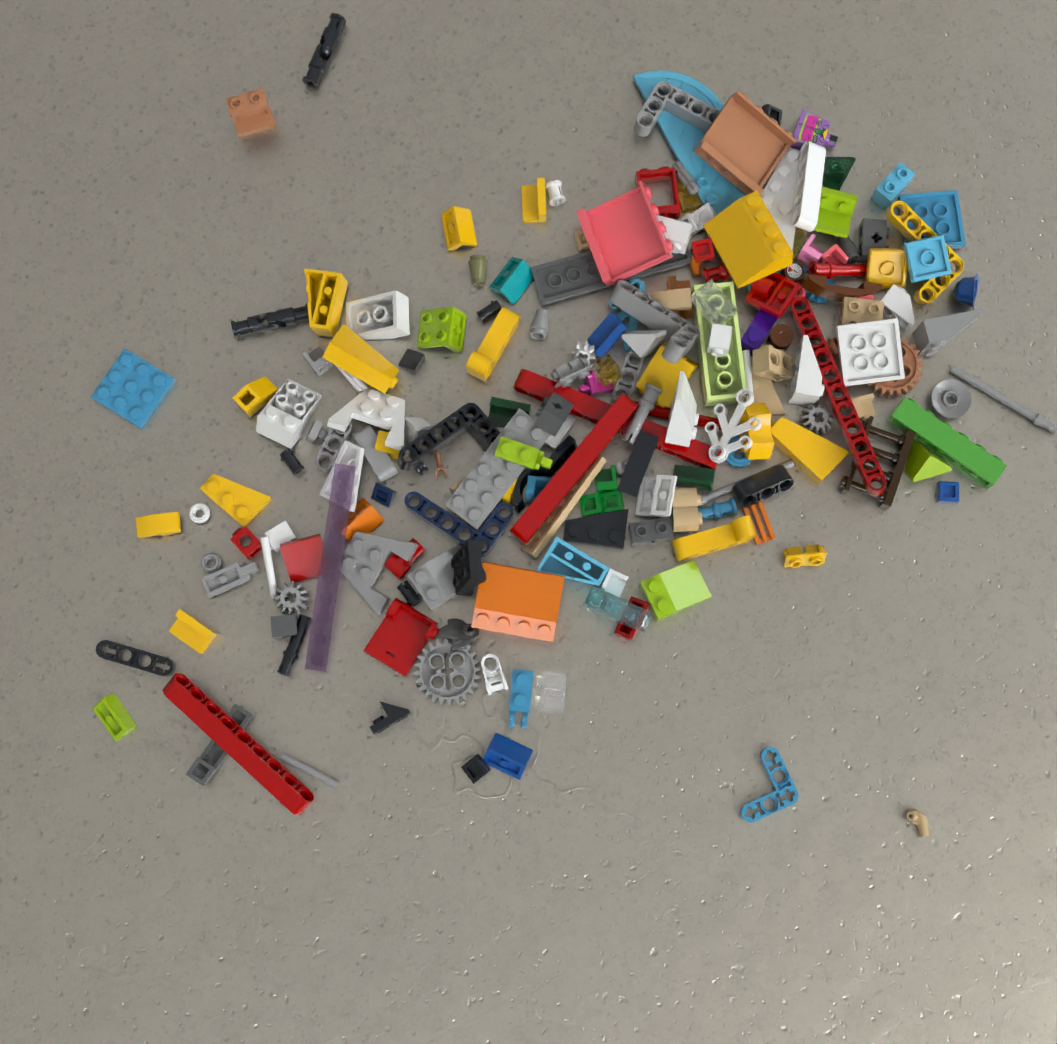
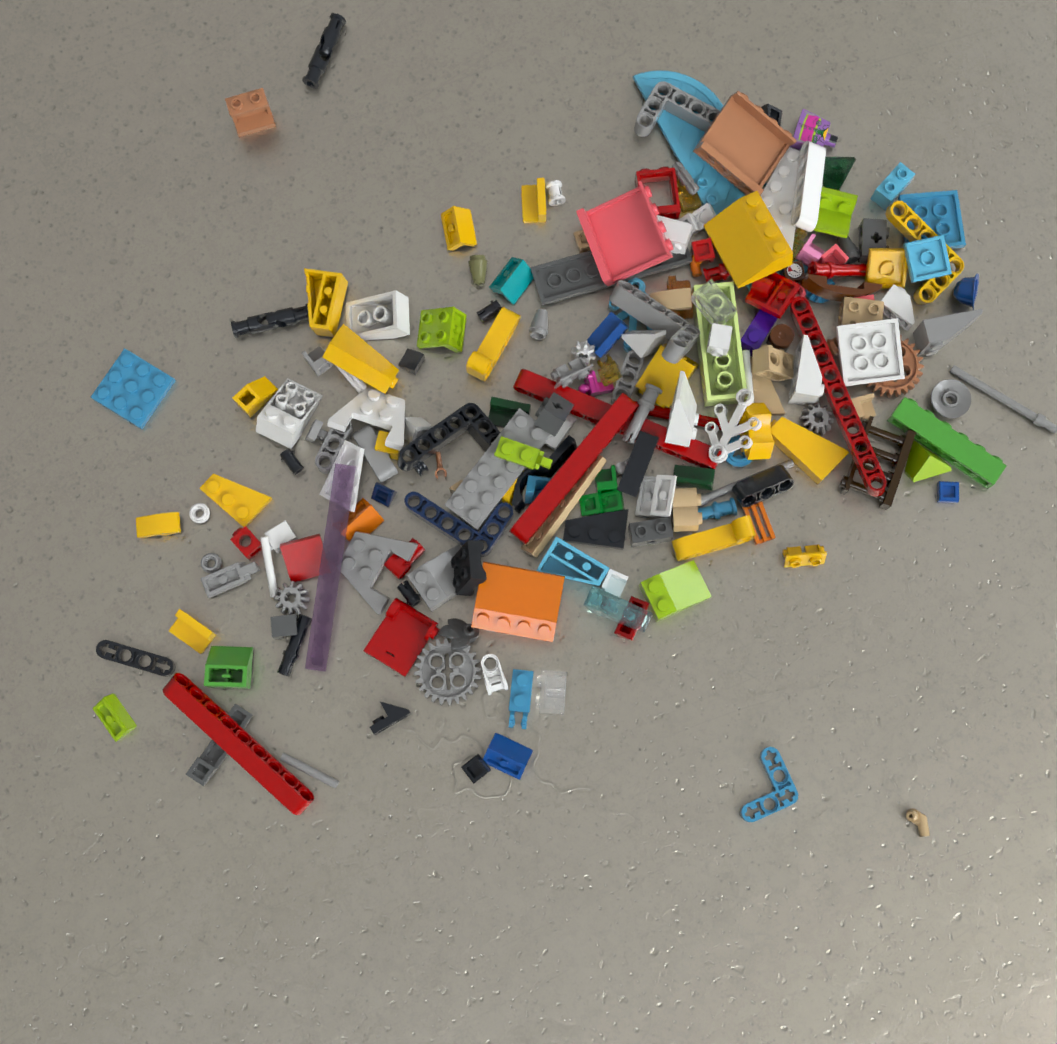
(229, 667): none -> bright green slope

